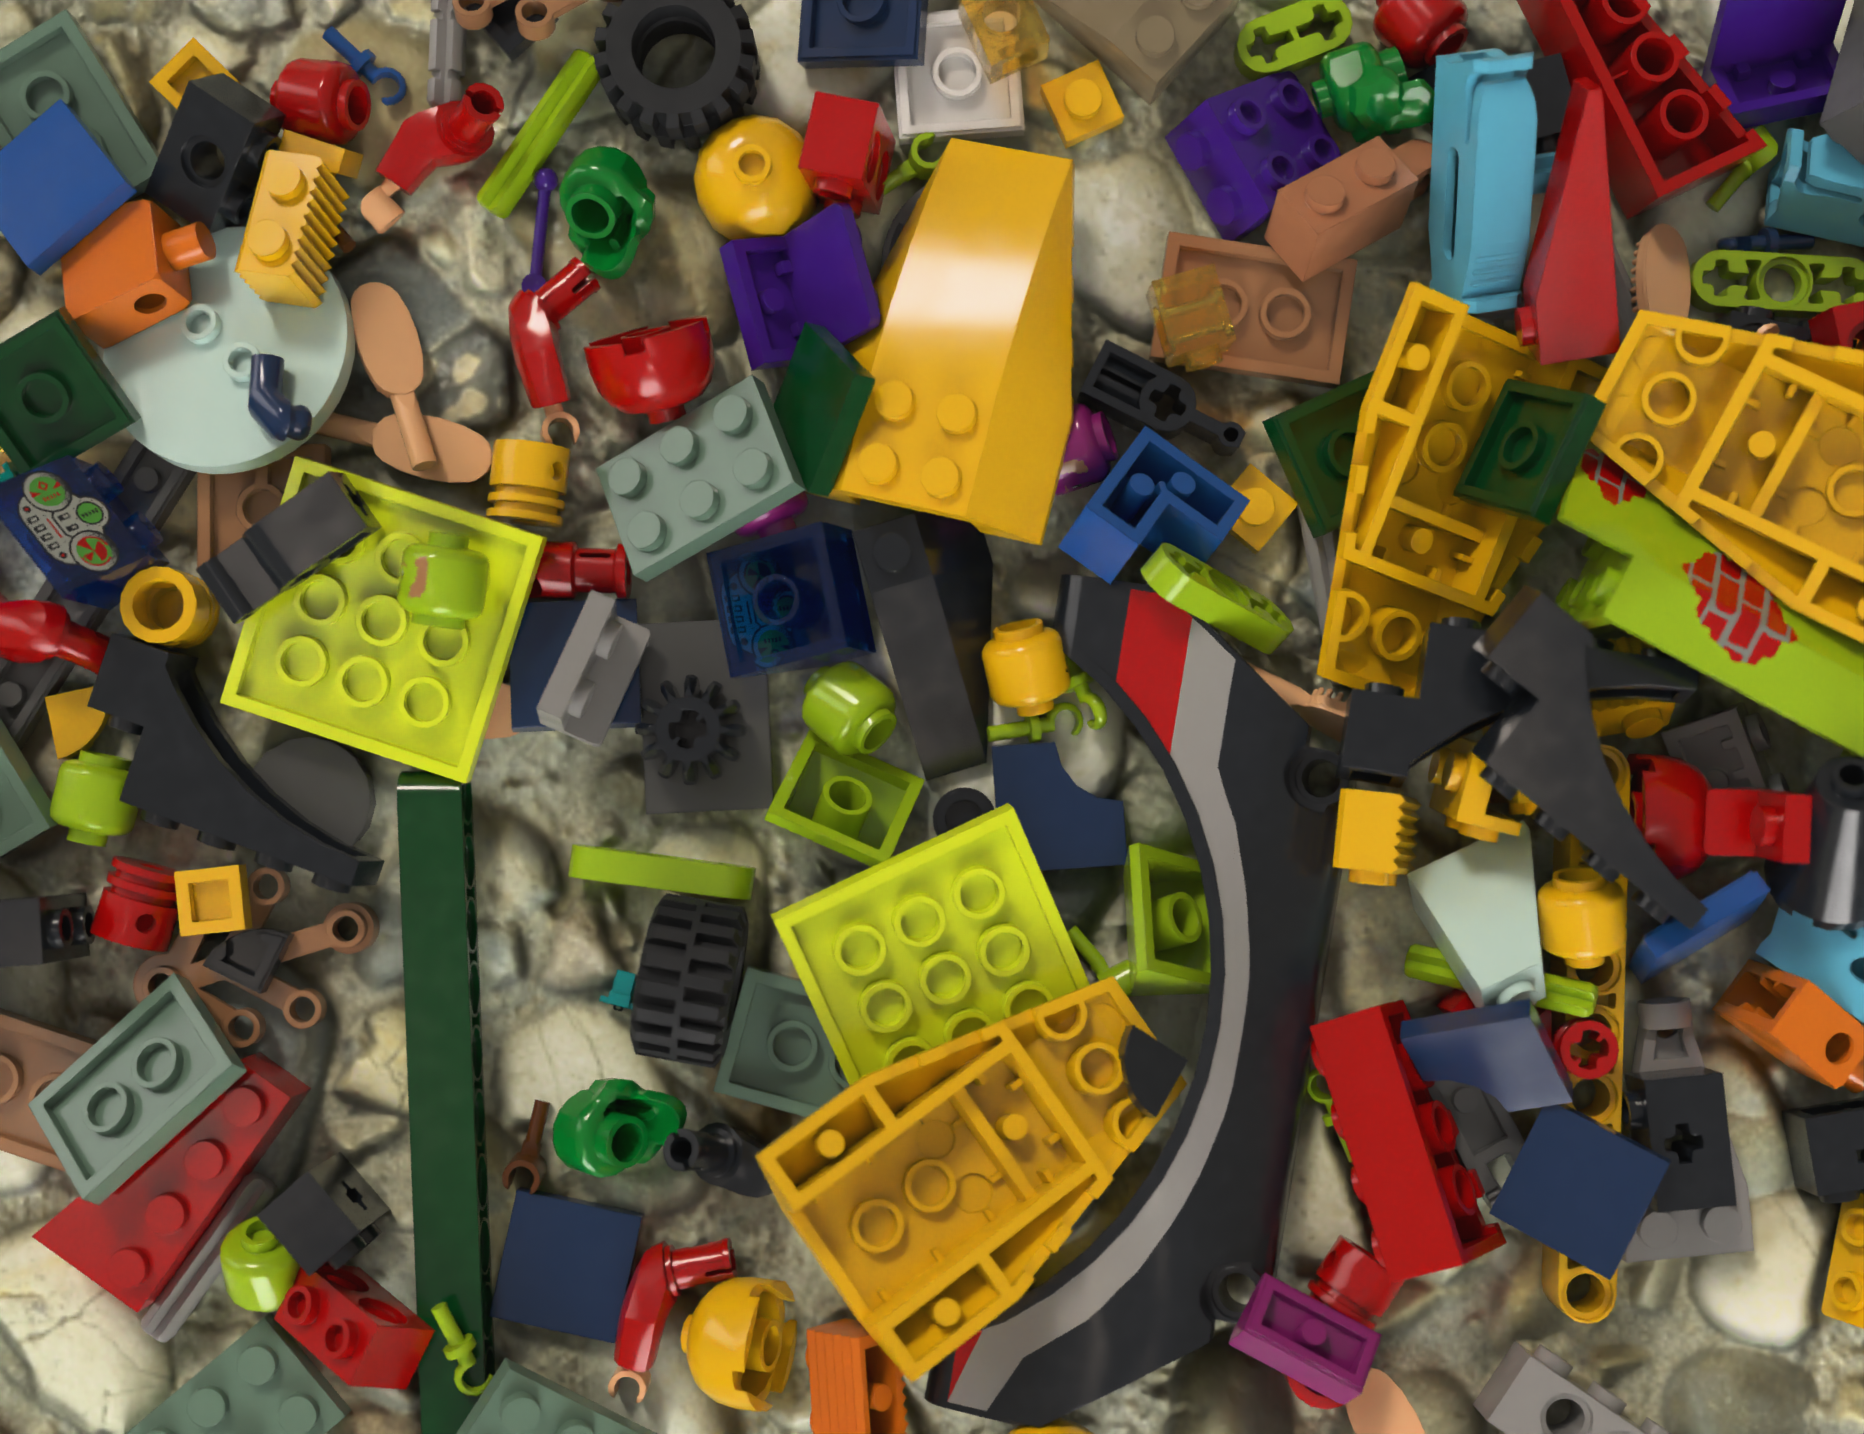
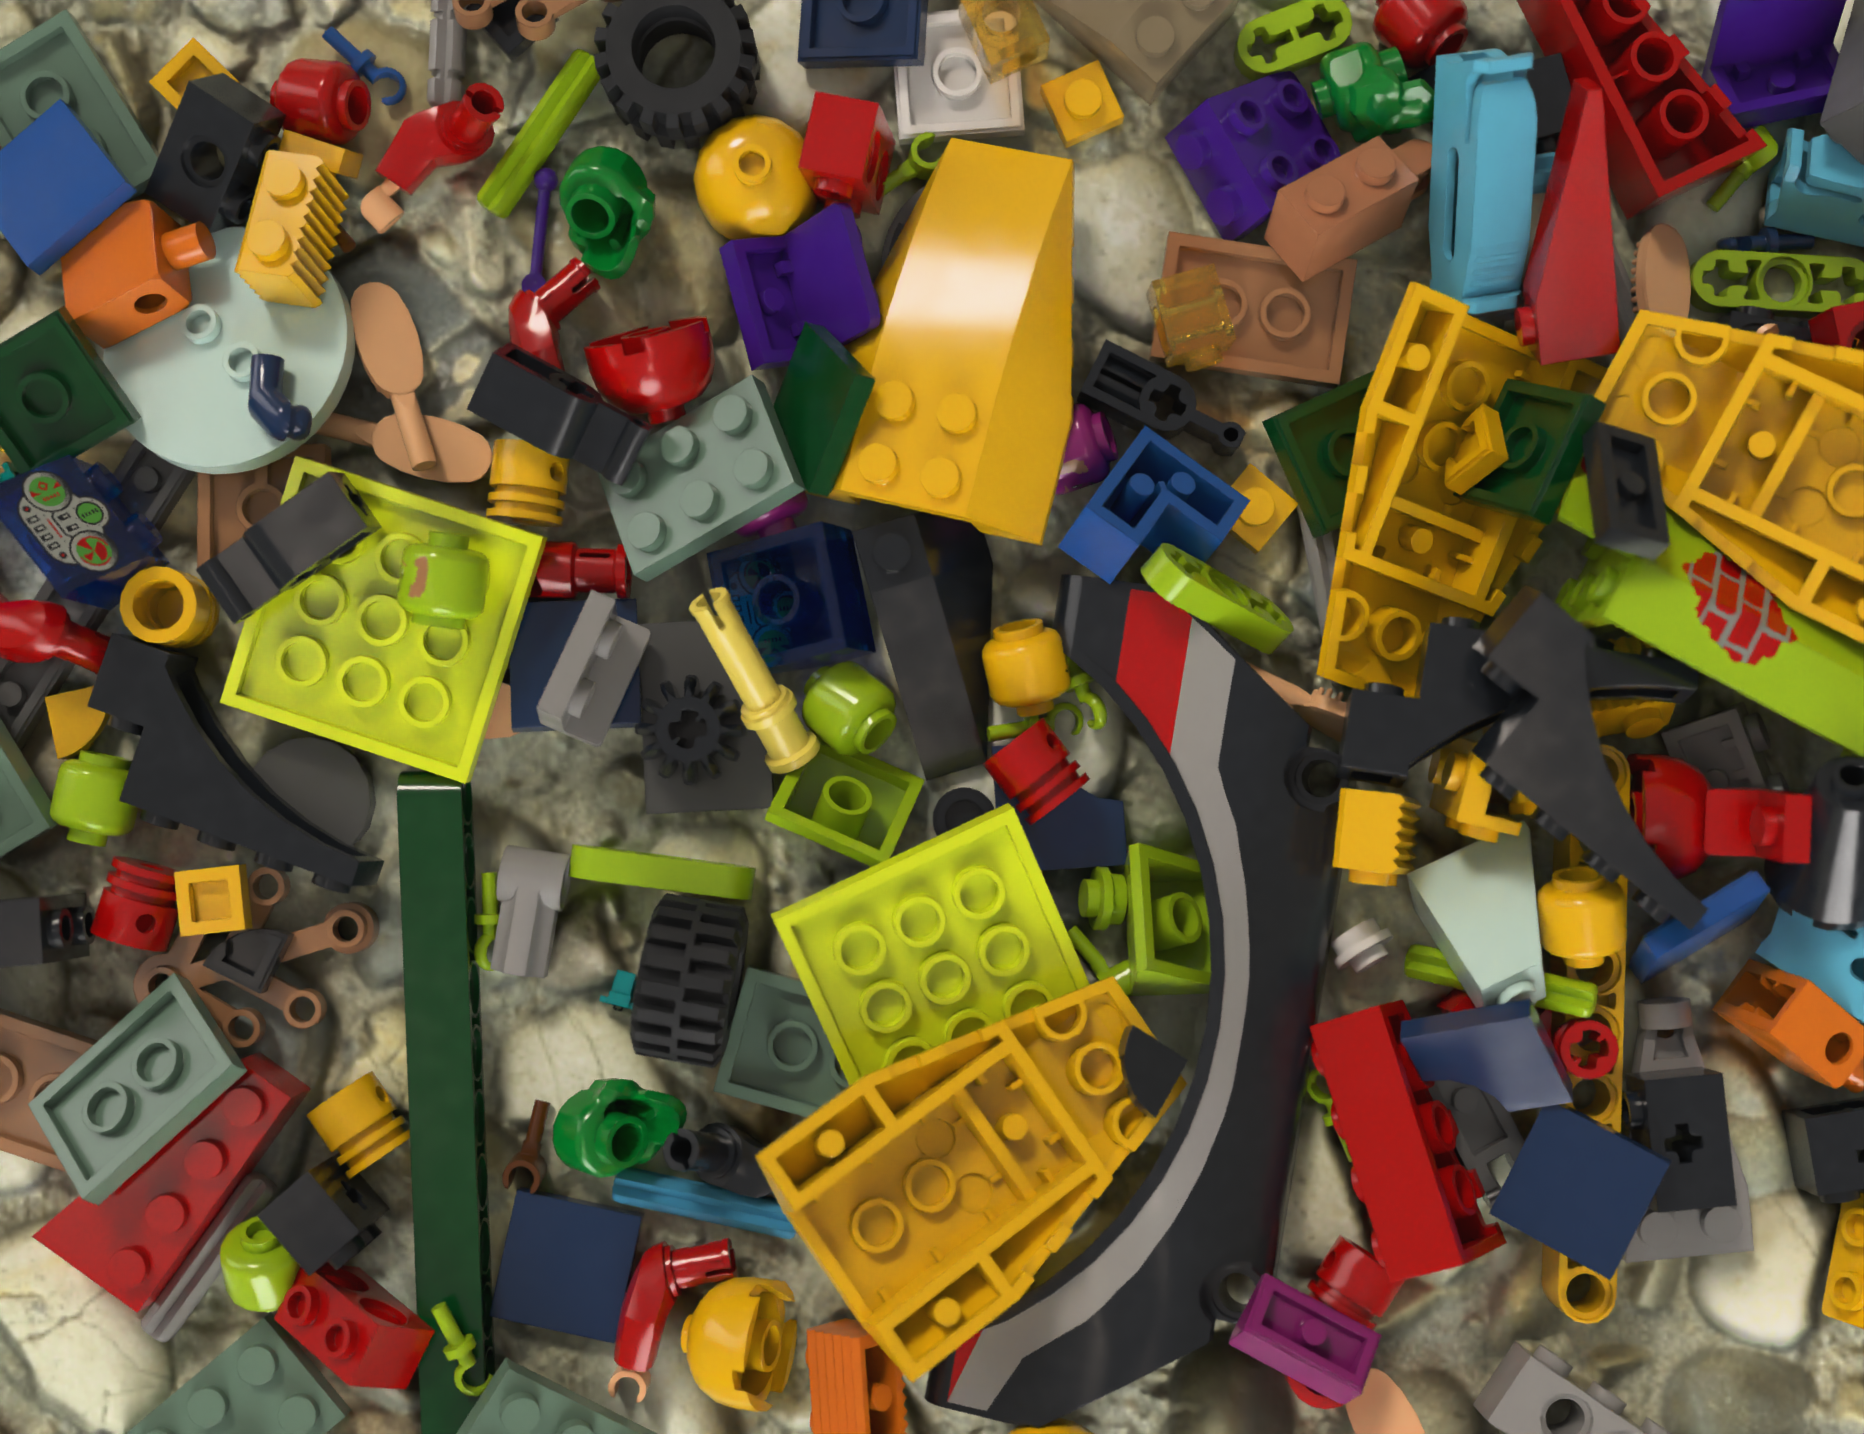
(359, 1124): none -> yellow piece
(488, 919): none -> lime hand
(531, 892): none -> light grey piece
(558, 413): none -> black piece
(700, 1202): none -> dark azure axle
(766, 705): none -> light yellow pin
(1036, 771): none -> red piece
(1103, 898): none -> lime plate
(1361, 946): none -> white plate
(1479, 452): none -> yellow tile
(1625, 491): none -> black plate

